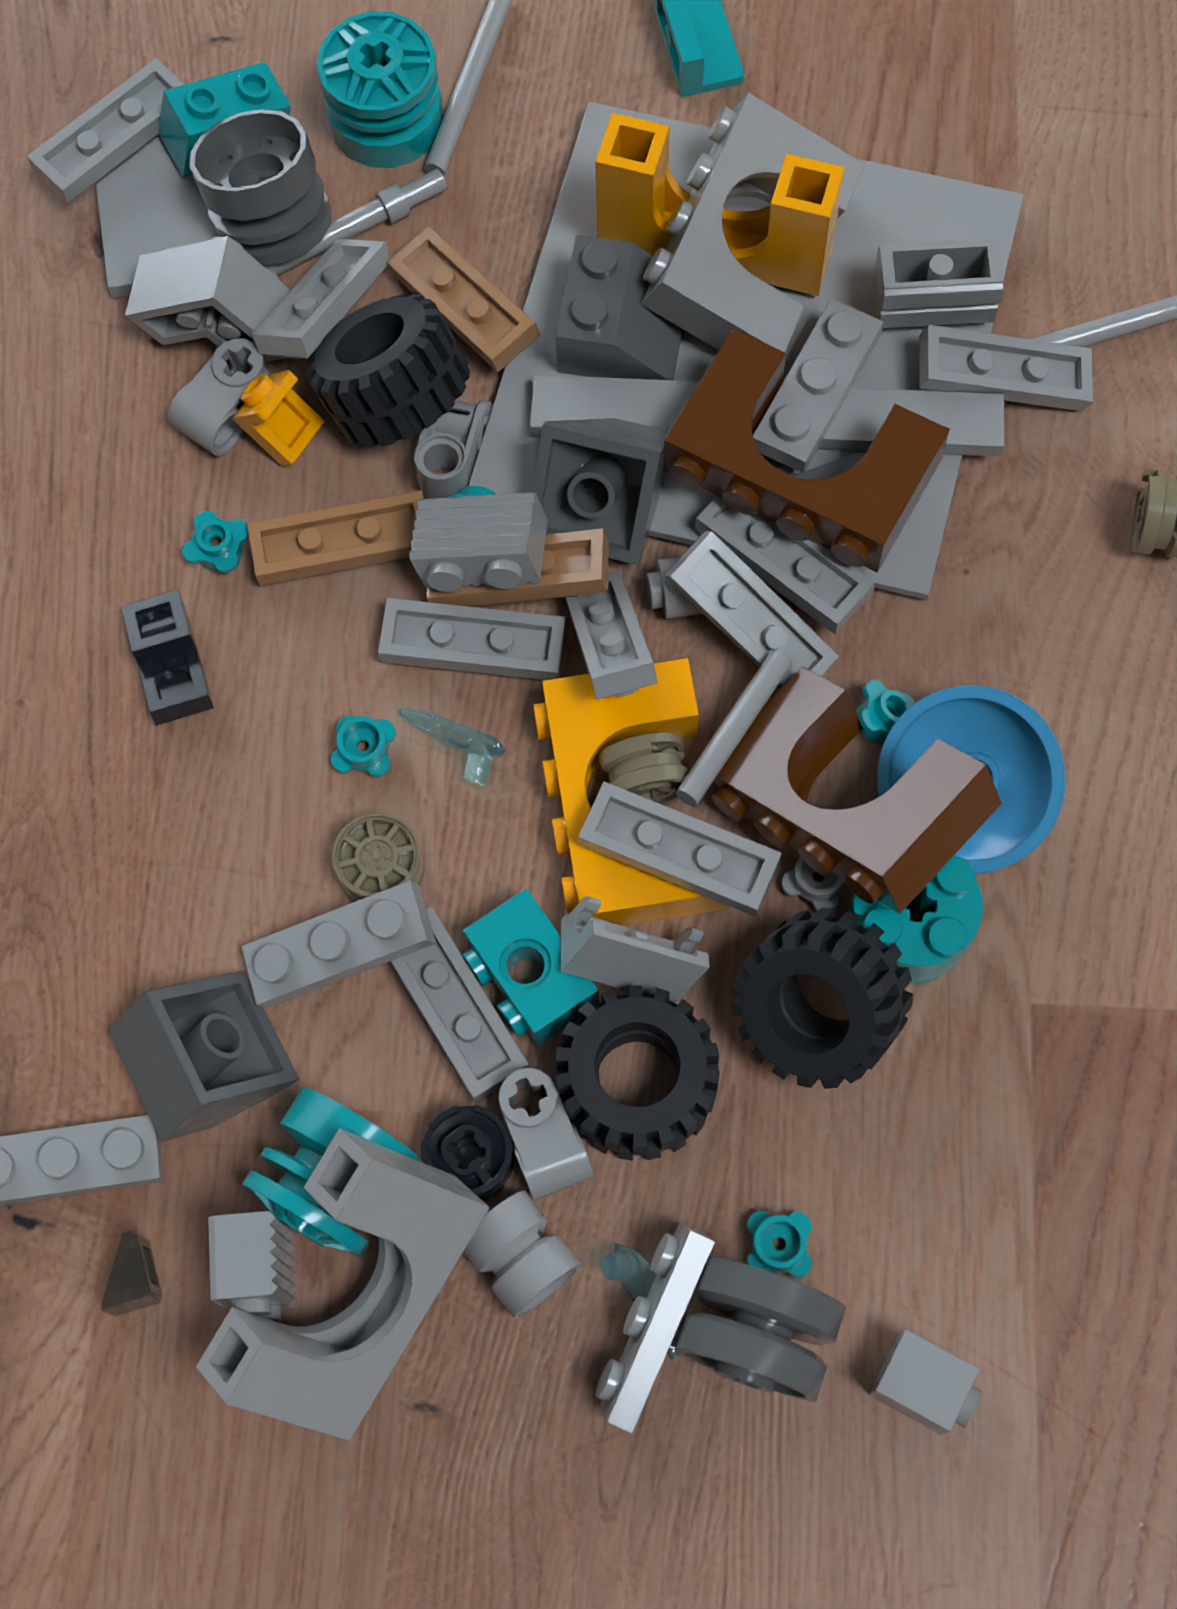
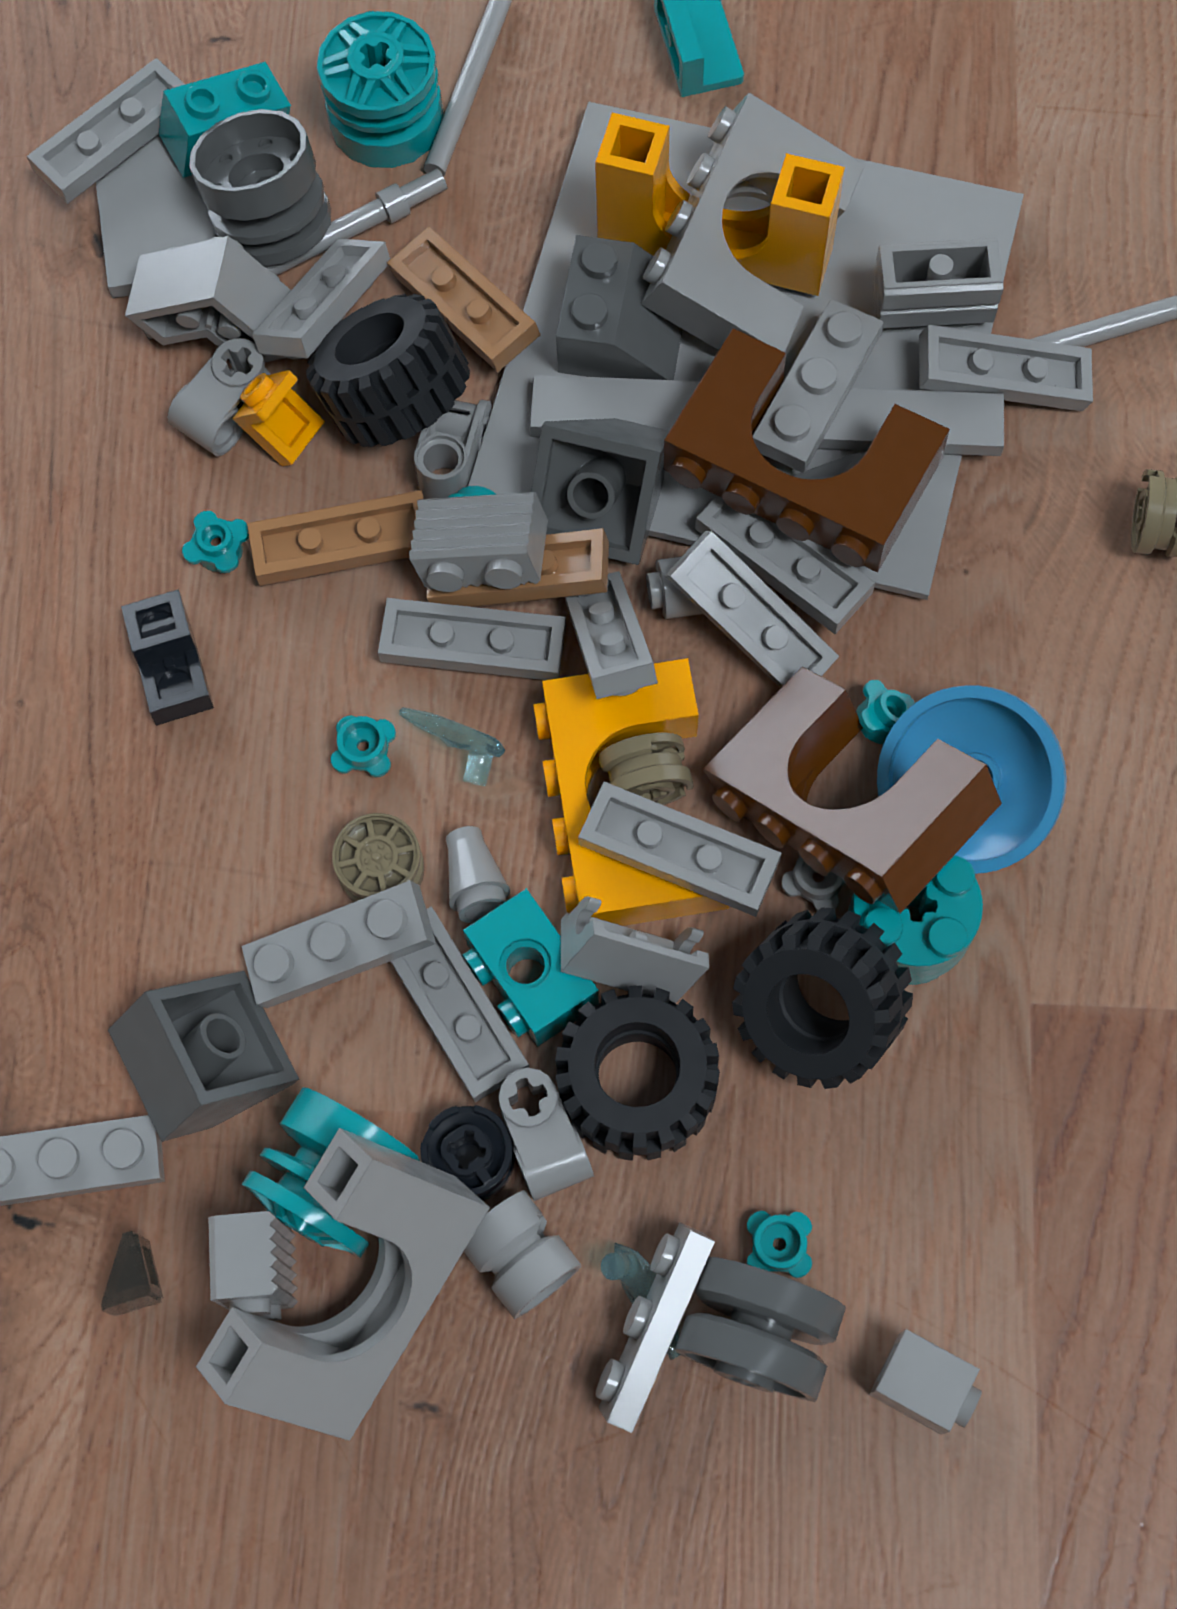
(474, 877): none -> light grey cone
(733, 727): light grey bar -> none

